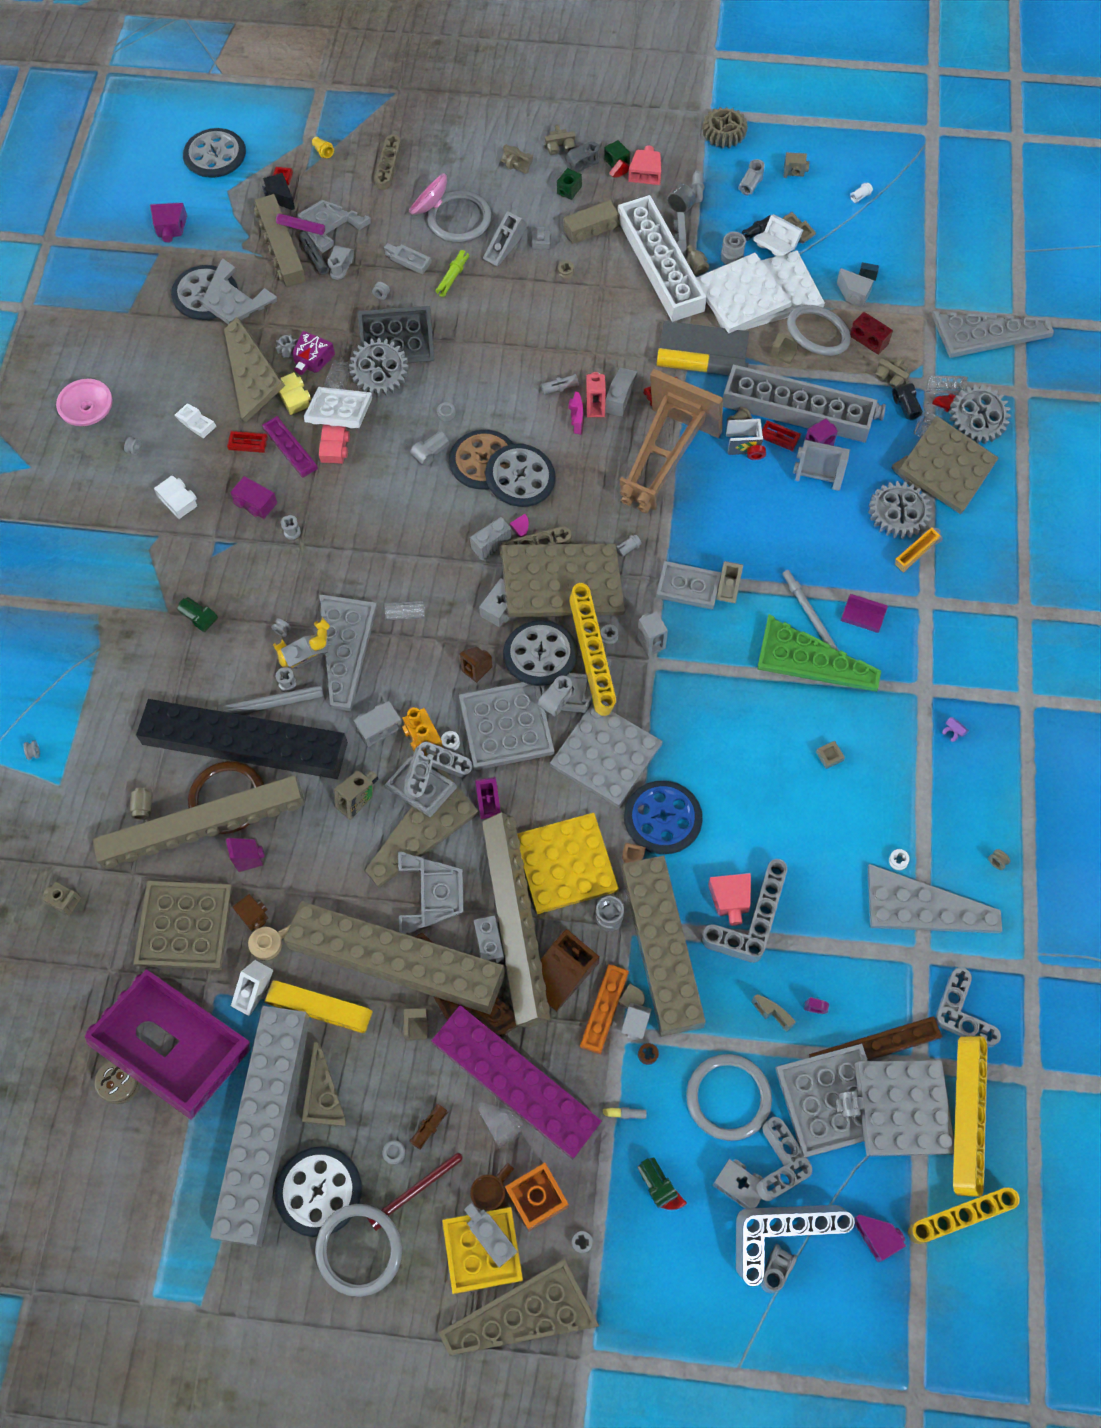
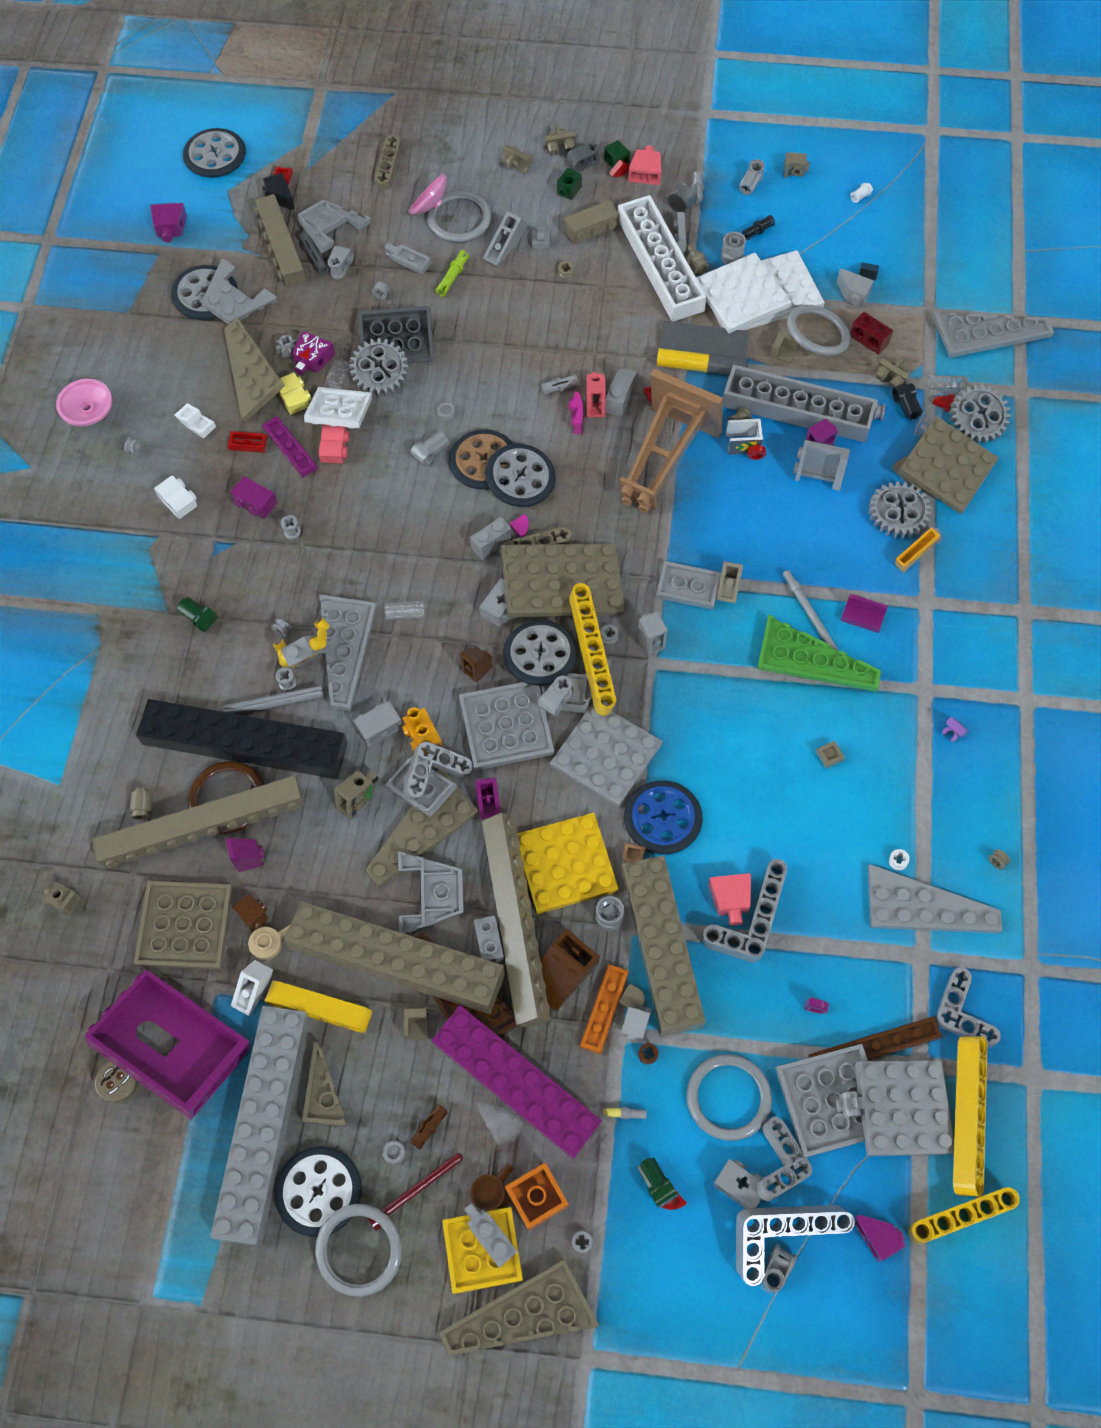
(31, 750): light grey bush -> none
(300, 224): magenta axle -> none
(323, 147): yellow cone -> none
(450, 735): white bush -> none
(630, 544): light grey pin -> none
(724, 127): dark tan gear -> none
(767, 1008): dark tan slope -> none
(778, 437): red tile -> none
(779, 236): white bracket -> none
(807, 232): dark tan slope -> none

